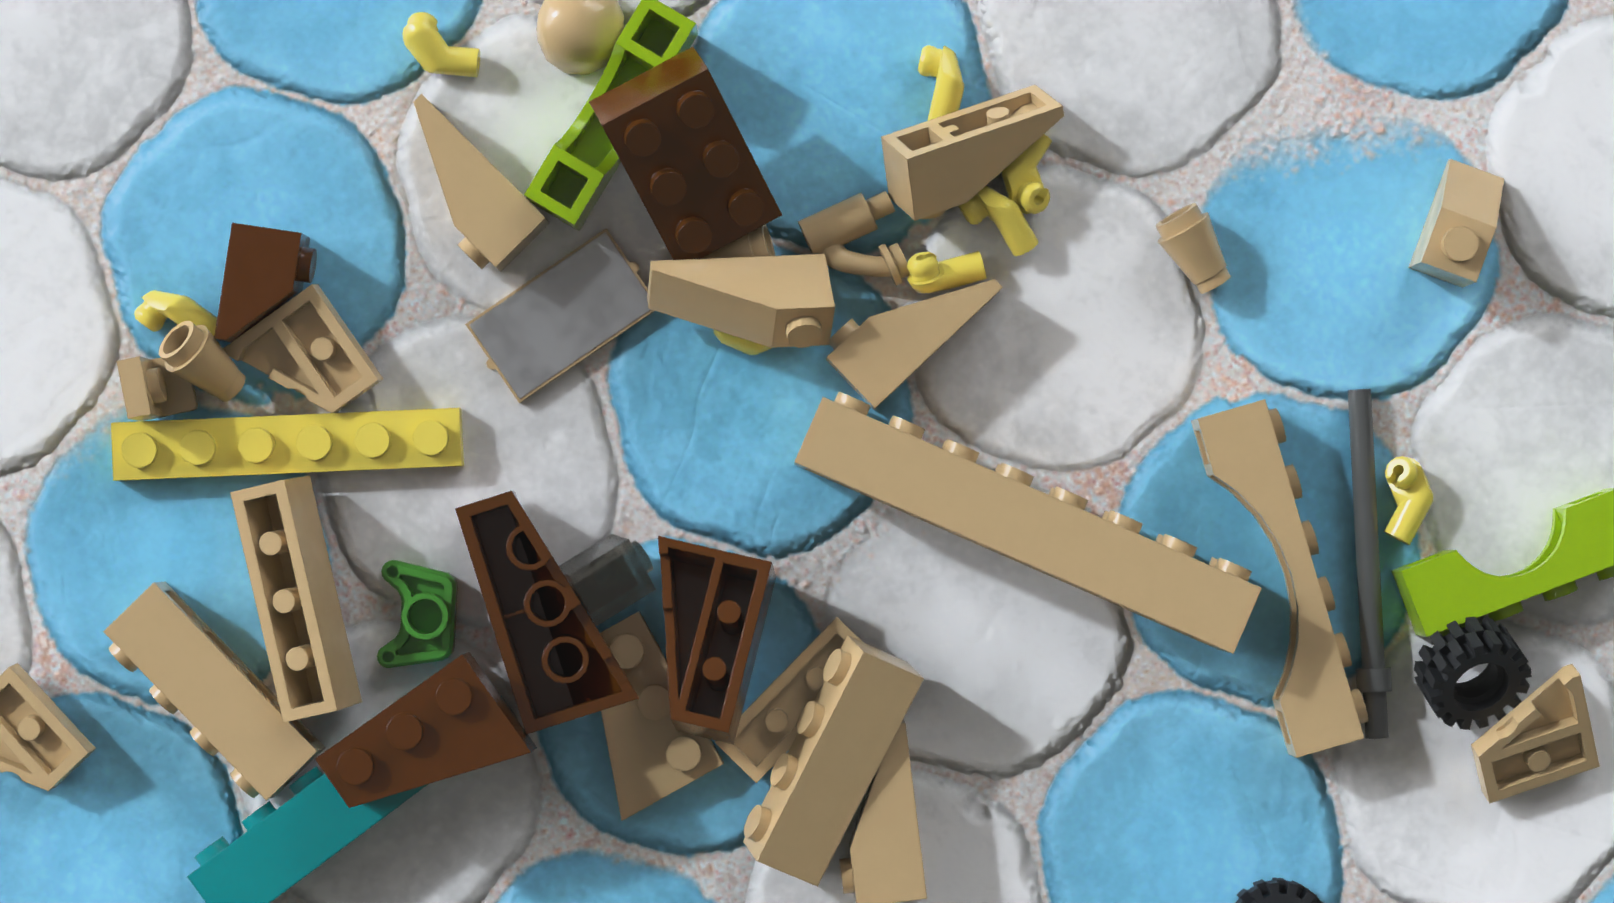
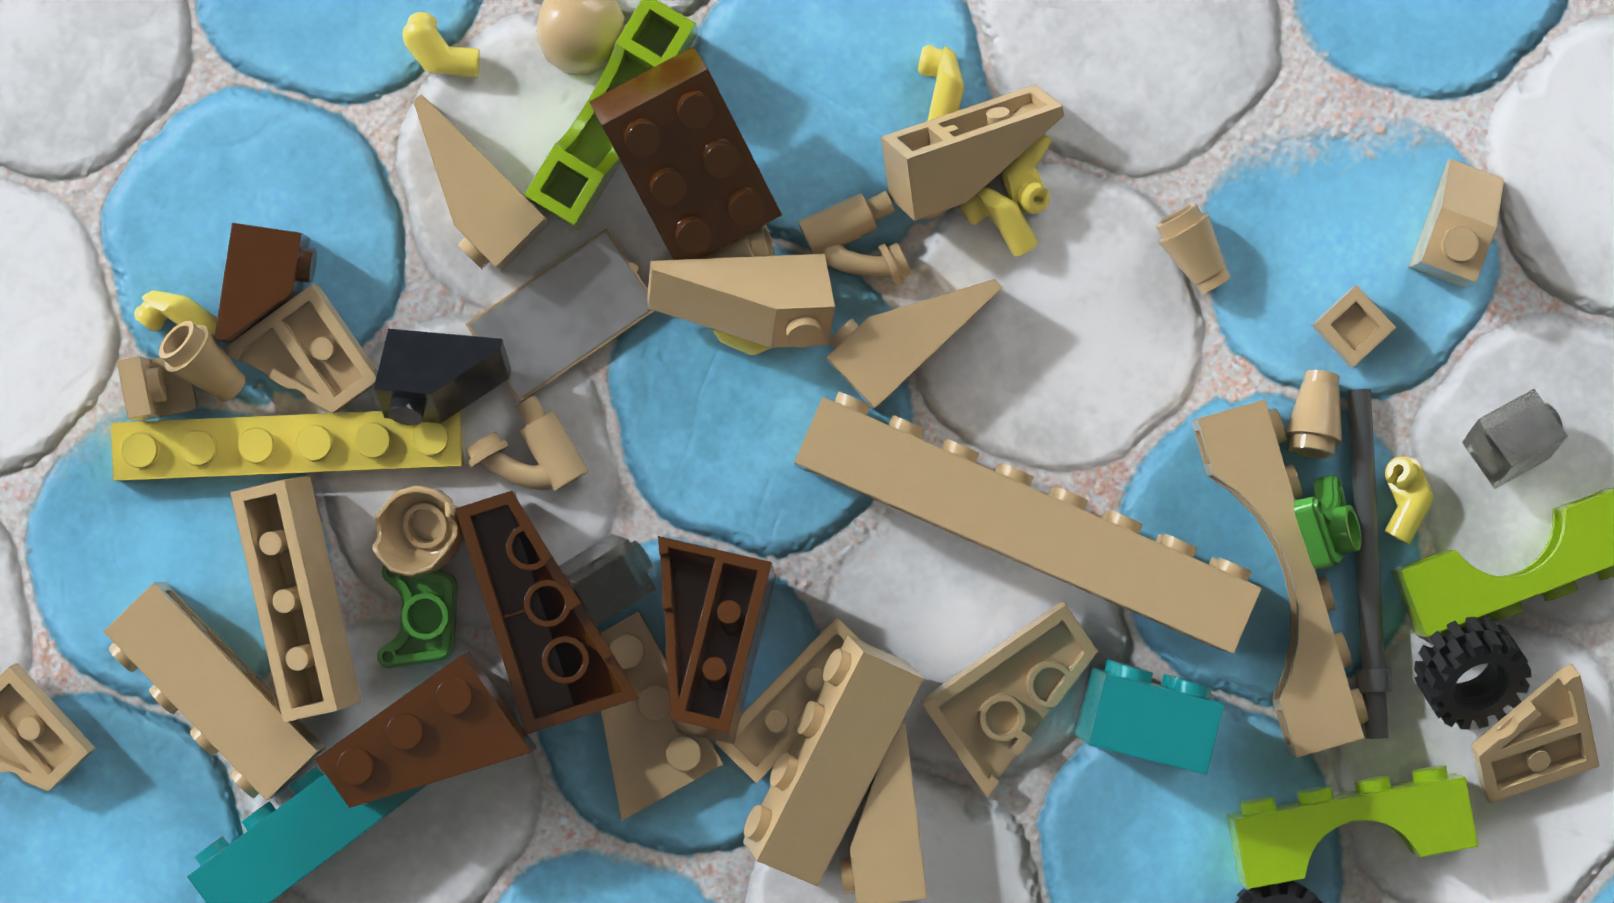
(417, 531): none -> tan hair
(436, 374): none -> black slope
(550, 444): none -> tan plant
(931, 276): light yellow arm -> none
(1008, 692): none -> tan wing
(1149, 720): none -> teal brick
(1277, 840): none -> lime arch
(1316, 417): none -> tan cone
(1327, 523): none -> bright green piece
(1353, 326): none -> tan plate
(1515, 438): none -> clear smoke brick

